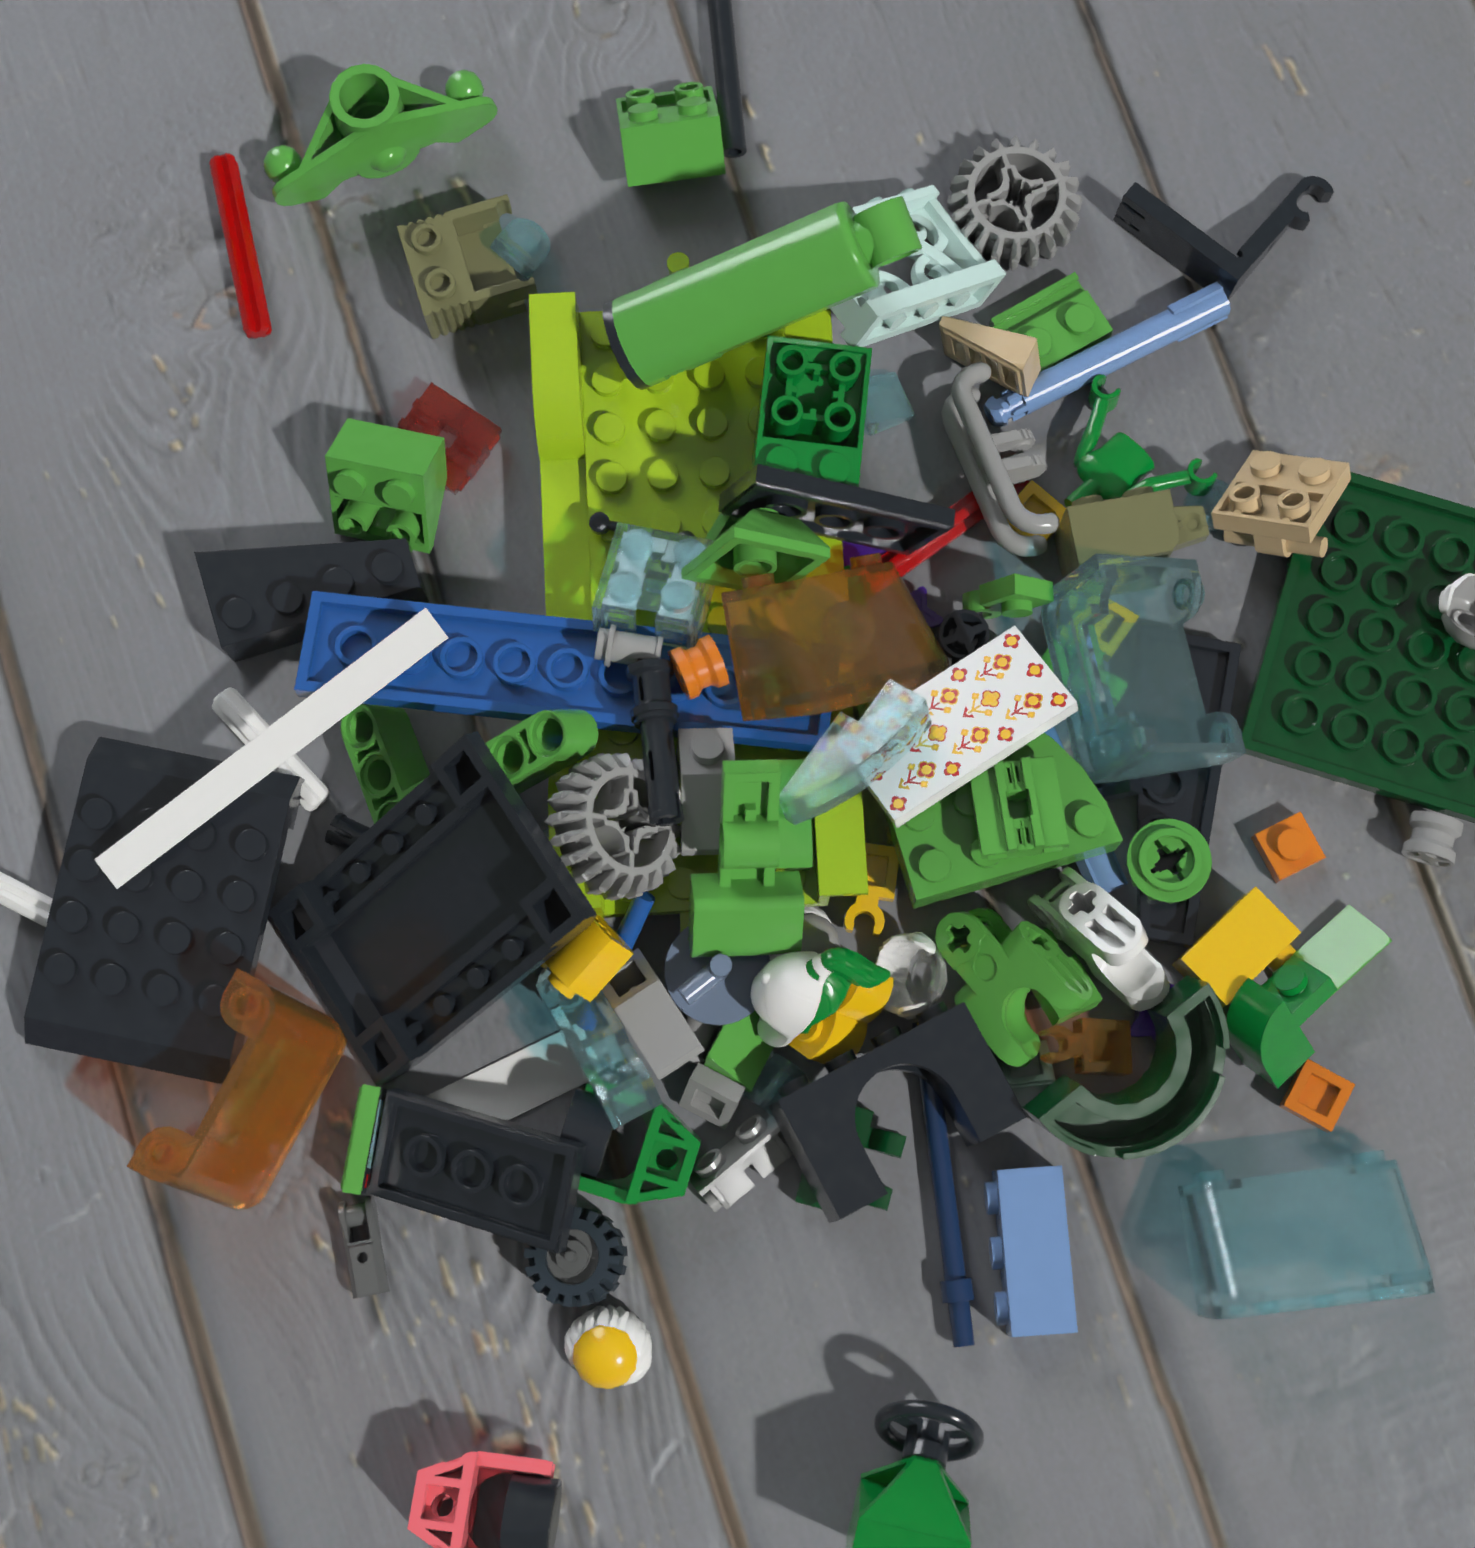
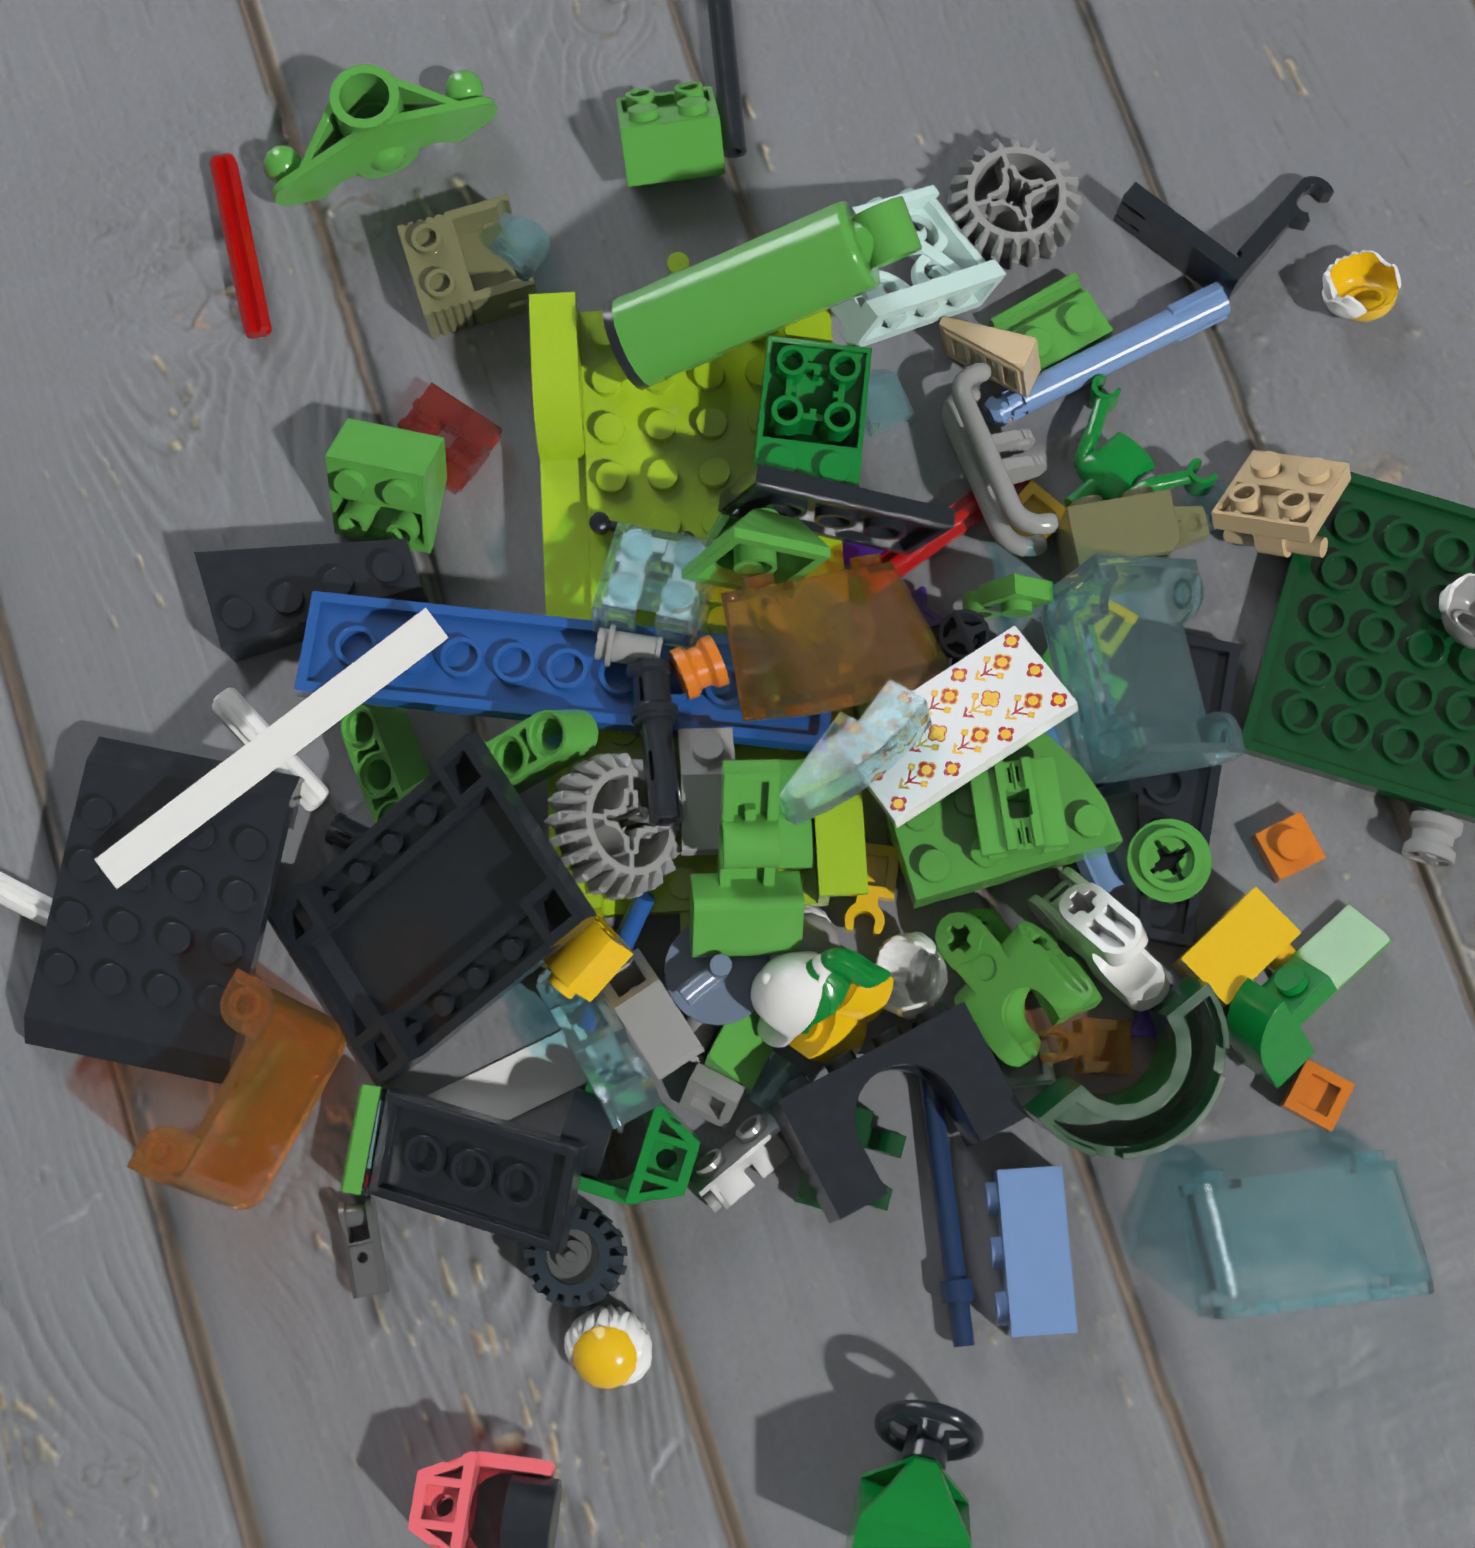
(1361, 286): none -> yellow hair

